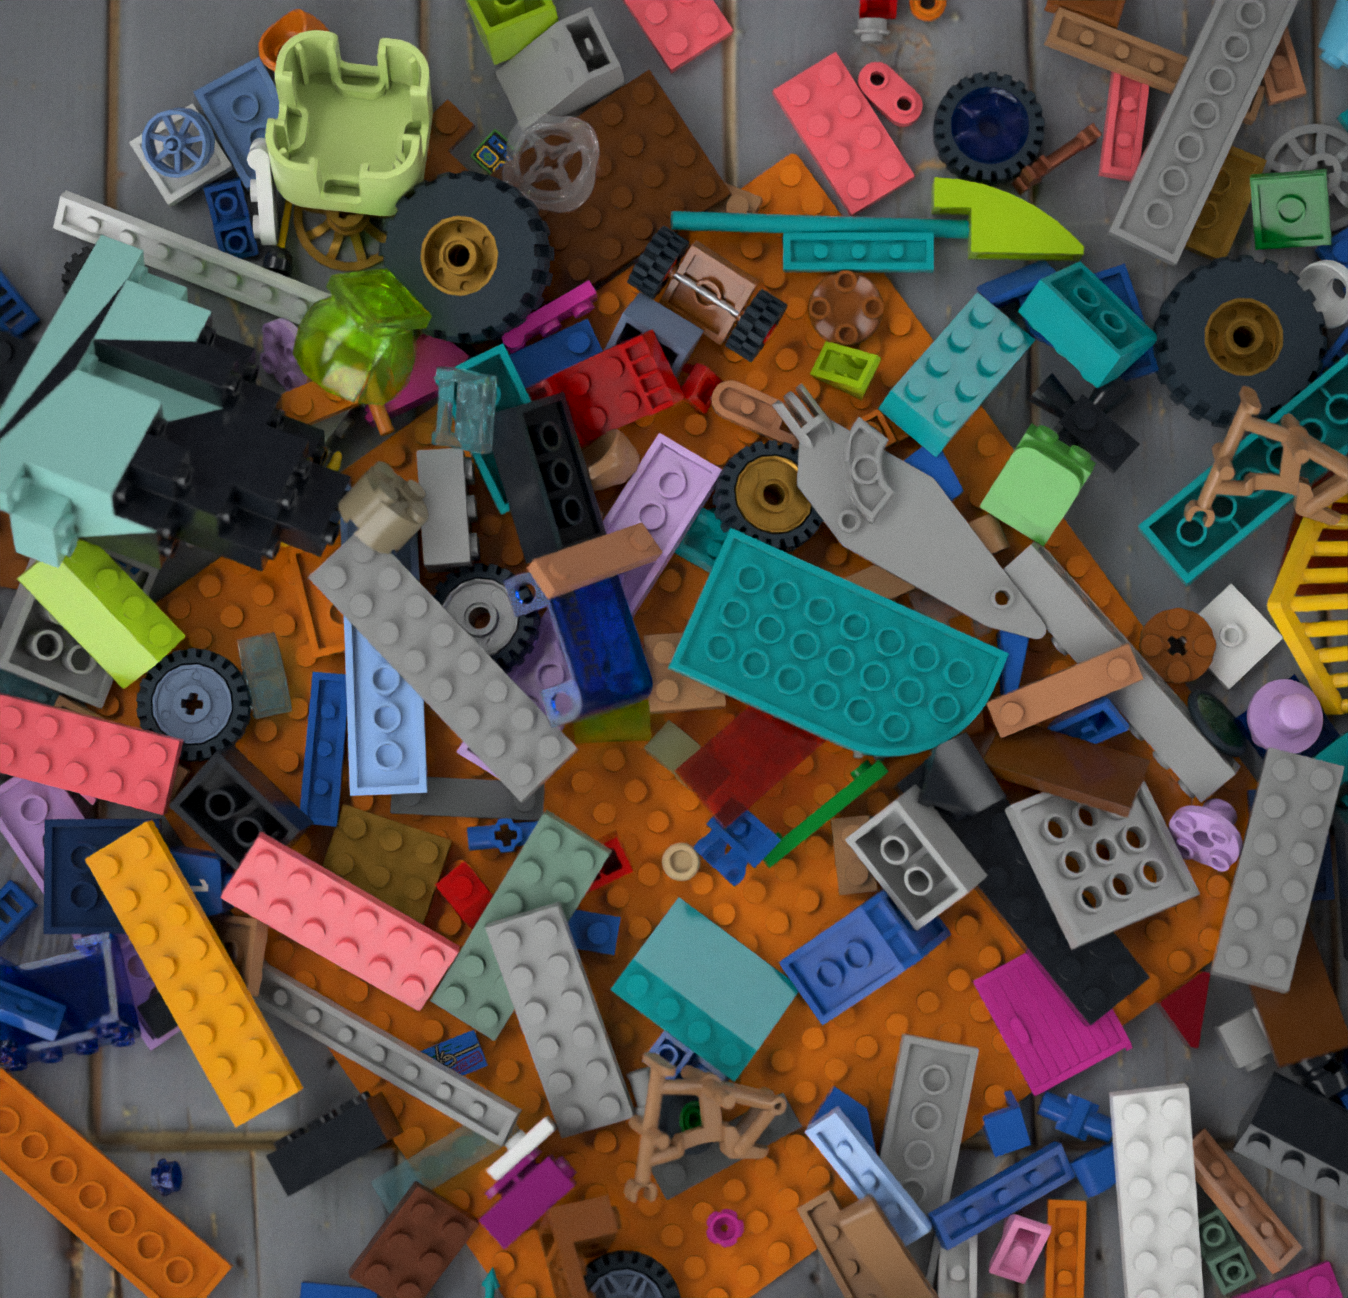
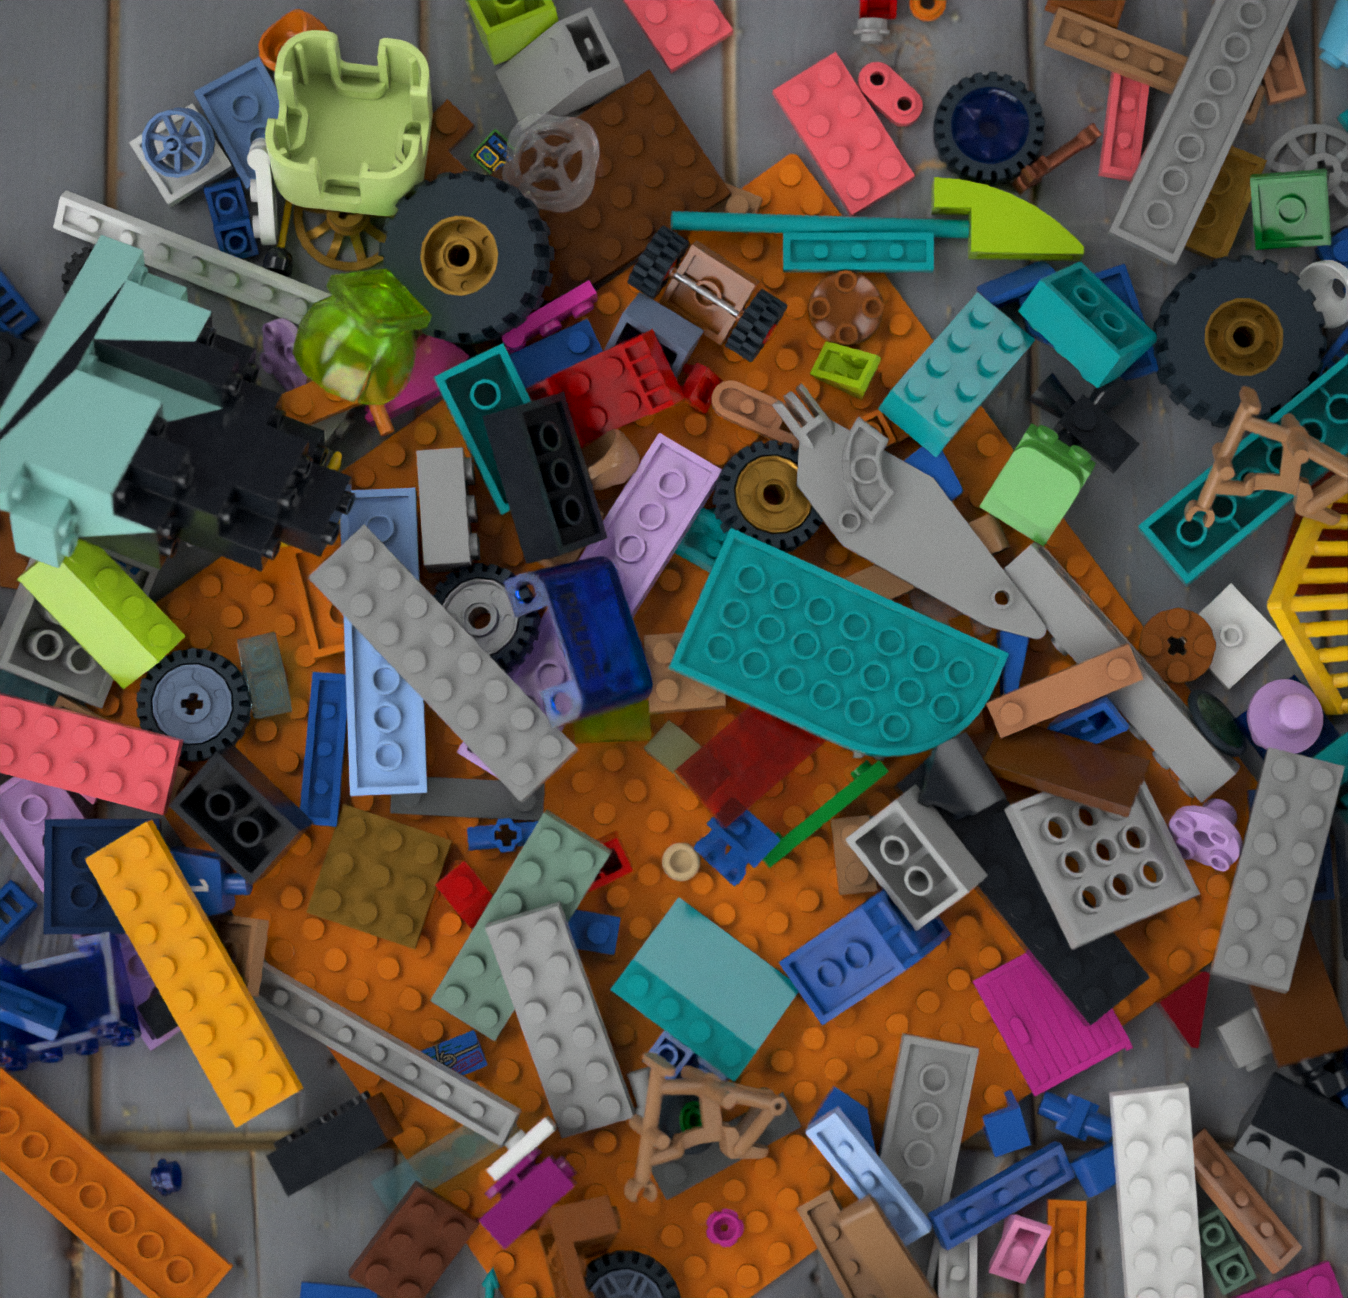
(340, 921): coral plate -> none
(384, 508): dark tan brick -> none
(473, 410): clear light blue plate -> none
(594, 560): nougat plate -> none

